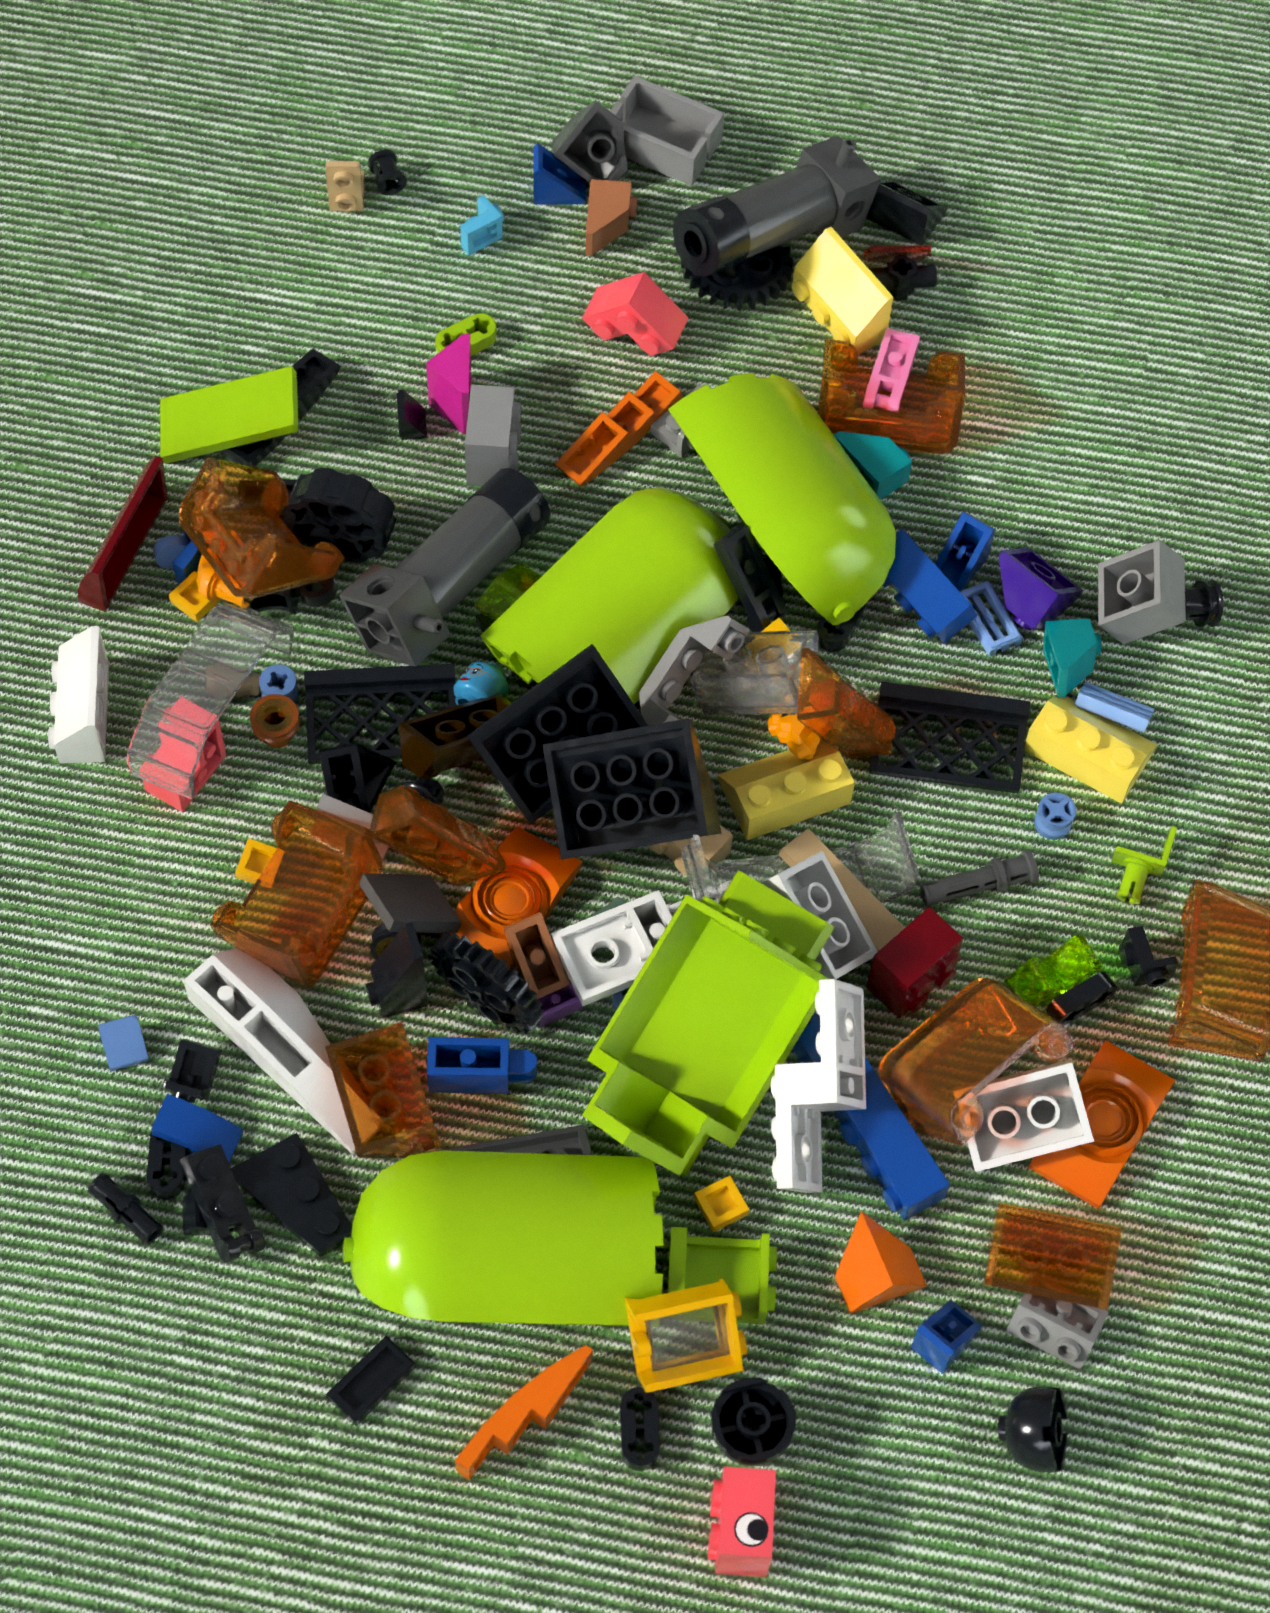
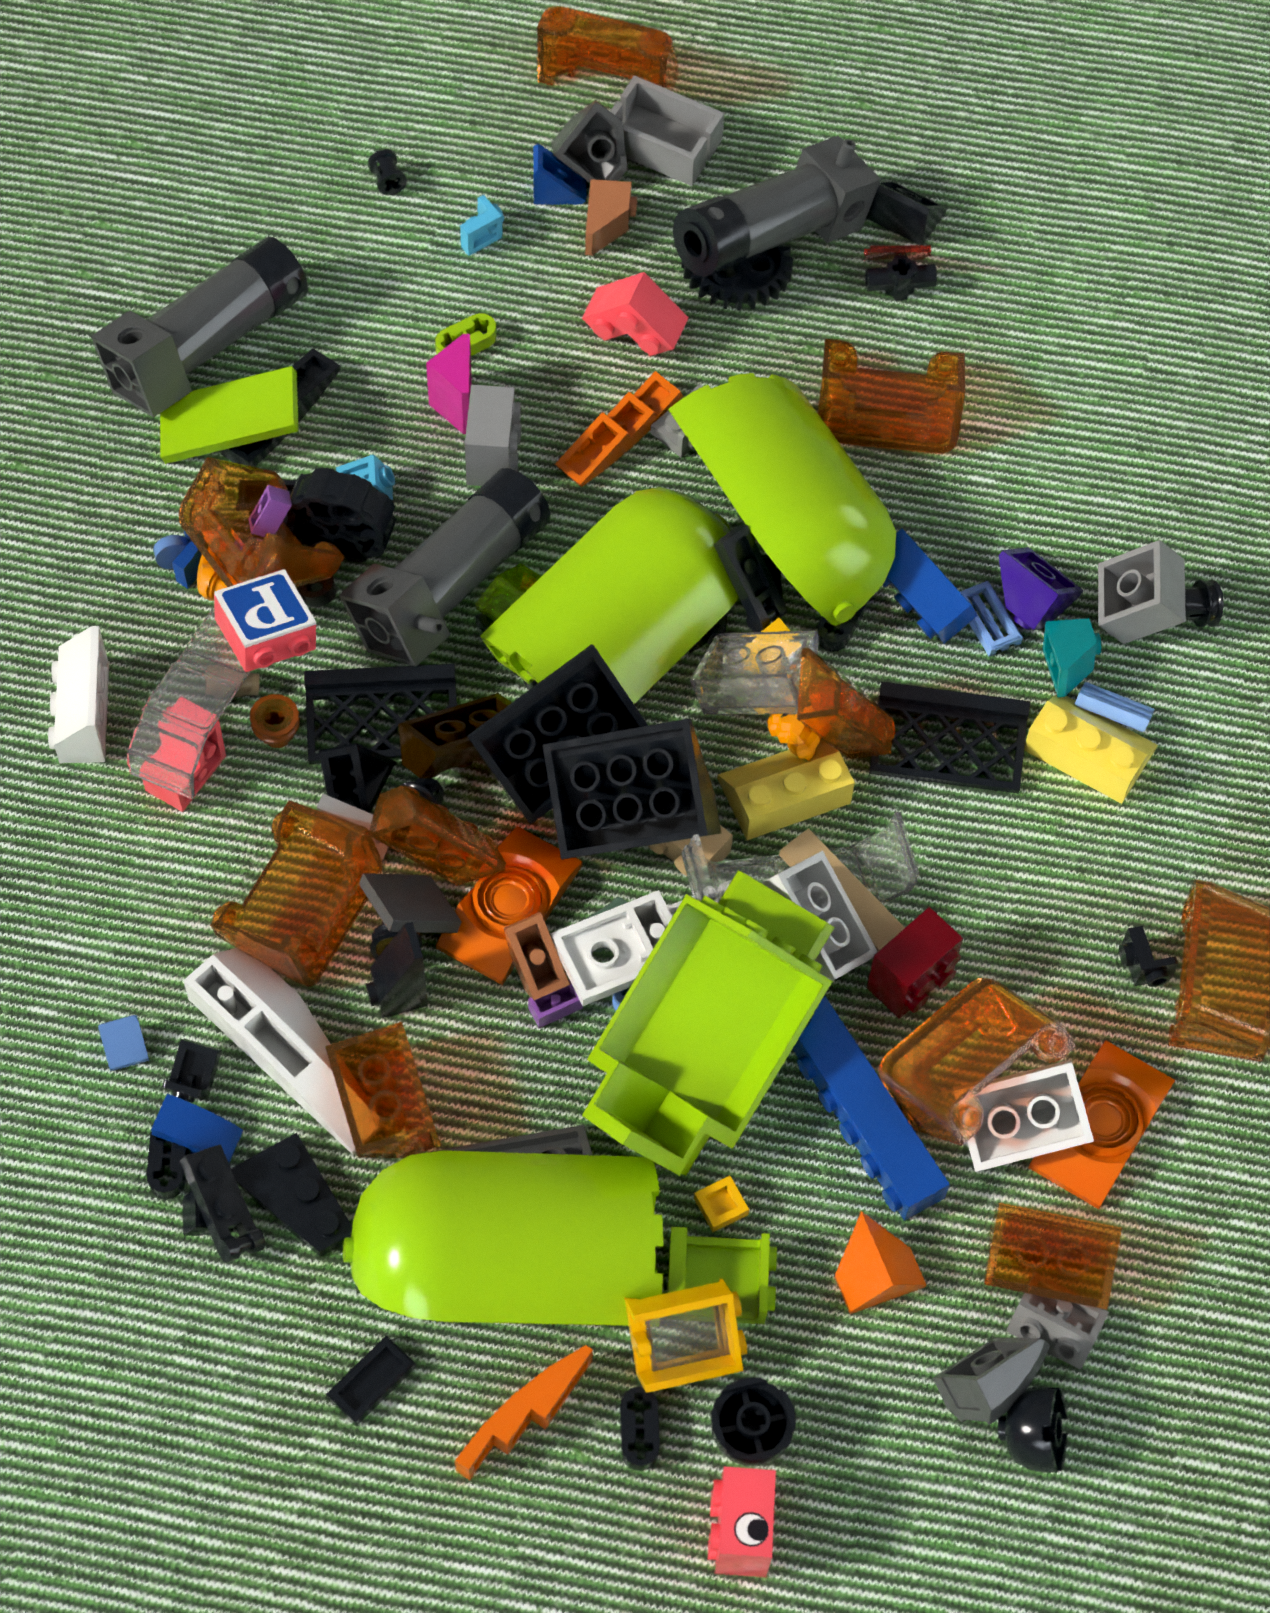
(125, 537): dark red slope -> none
(125, 1209): black pin -> none
(152, 356): none -> dark grey piece
(189, 600): yellow plate -> none
(254, 860): yellow plate -> none
(265, 620): none -> piece
(270, 511): none -> medium lavender piece
(279, 674): medium blue wheel -> none
(345, 185): tan bracket -> none
(374, 471): none -> medium azure bracket
(410, 417): black slope -> none
(477, 1065): blue brick -> none
(480, 681): dark azure head -> none
(486, 983): black gear -> none
(604, 44): none -> clear orange windscreen
(684, 655): light grey slope -> none
(816, 1087): white bracket -> none
(842, 292): light yellow slope -> none
(878, 460): teal slope -> none
(891, 370): bright pink plate -> none
(945, 1335): blue slope -> none
(965, 550): blue slope -> none
(991, 1378): none -> dark grey slope
(997, 876): dark grey pin -> none
(1049, 977): clear neon green slope -> none
(1055, 806): medium blue wheel -> none
(1082, 998): black beam -> none
(1138, 868): lime bracket -> none

